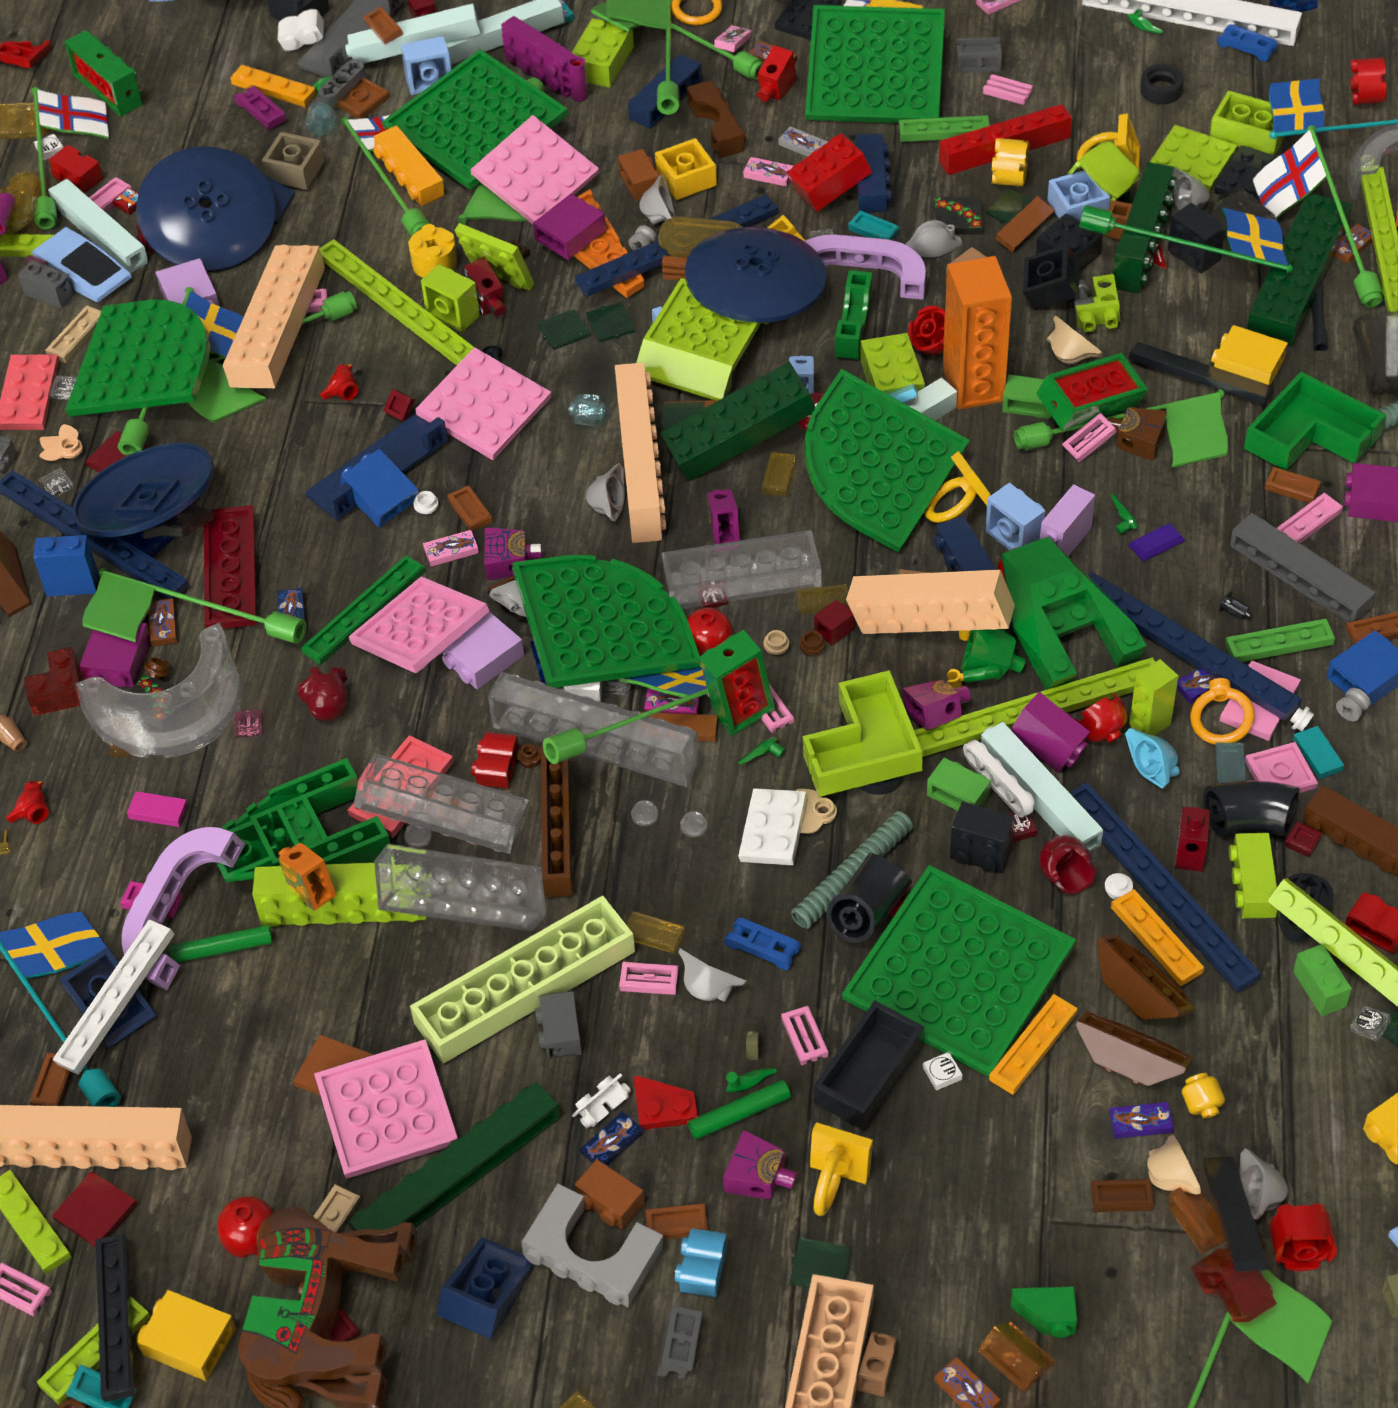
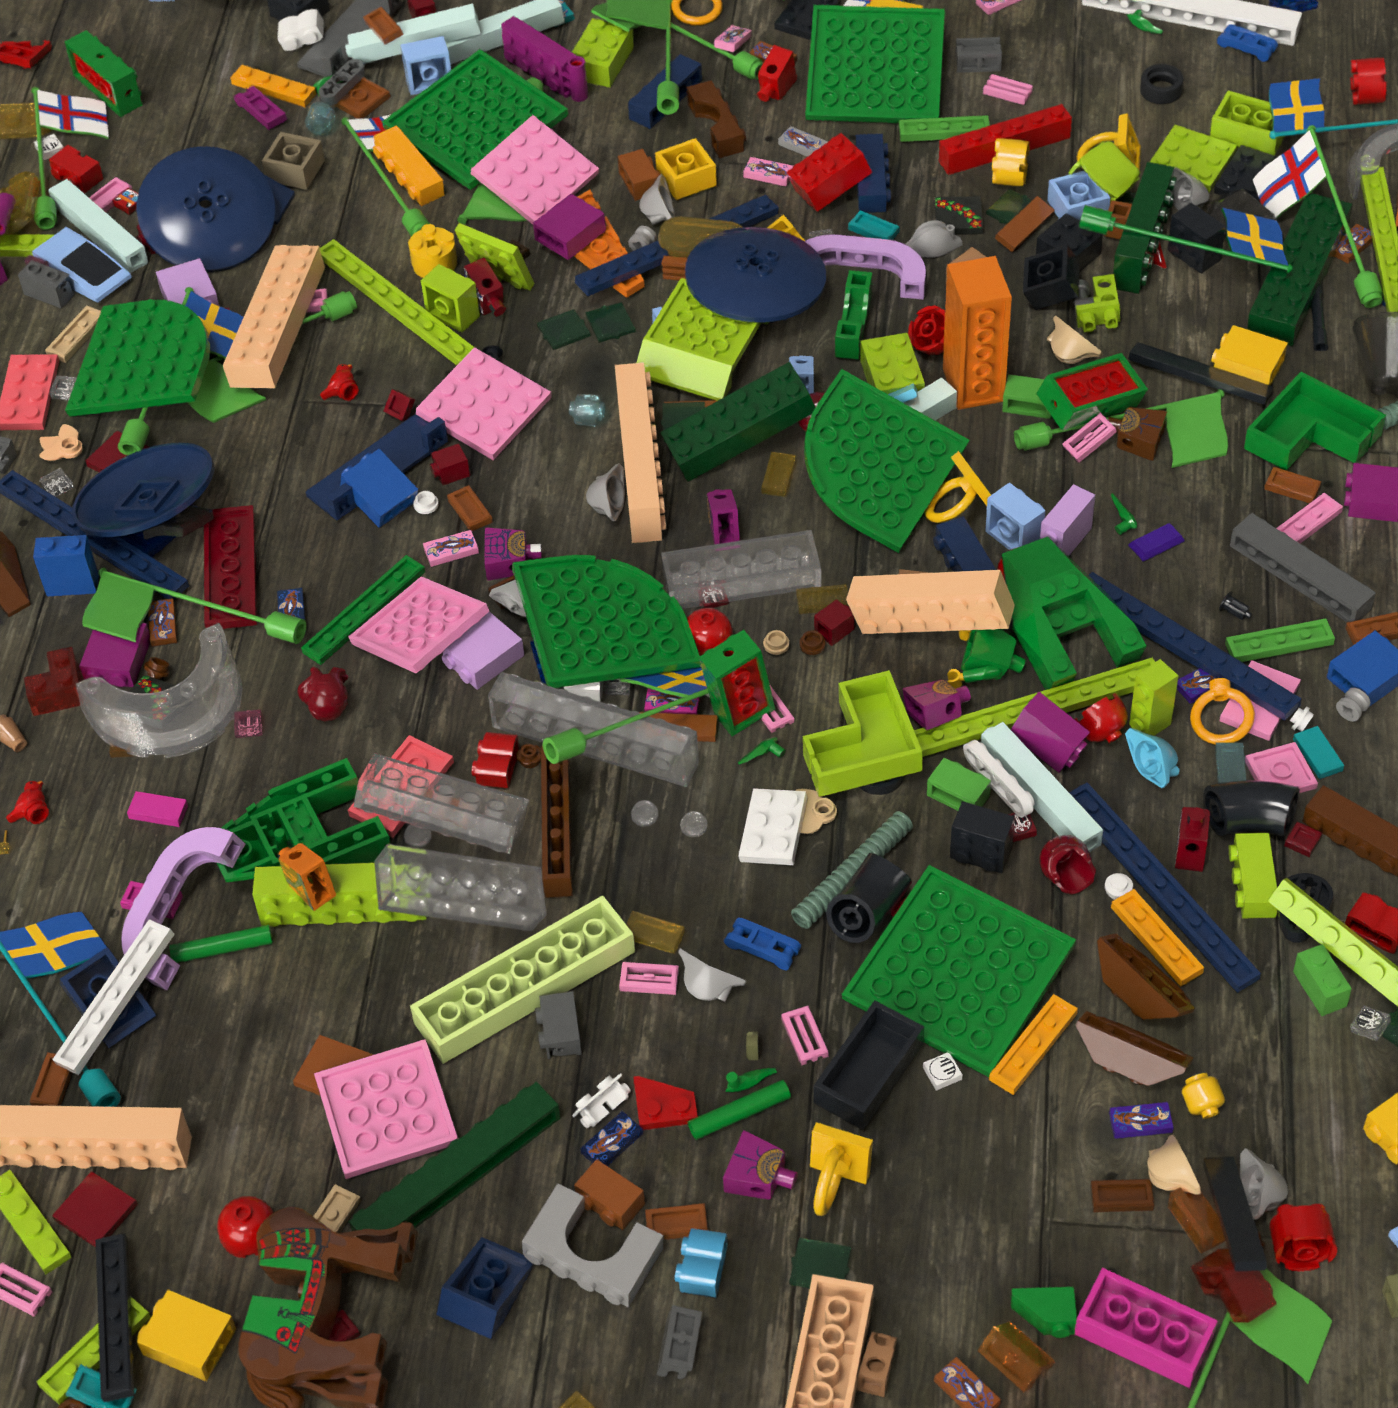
(449, 464): none -> dark red brick
(1145, 1327): none -> dark pink brick

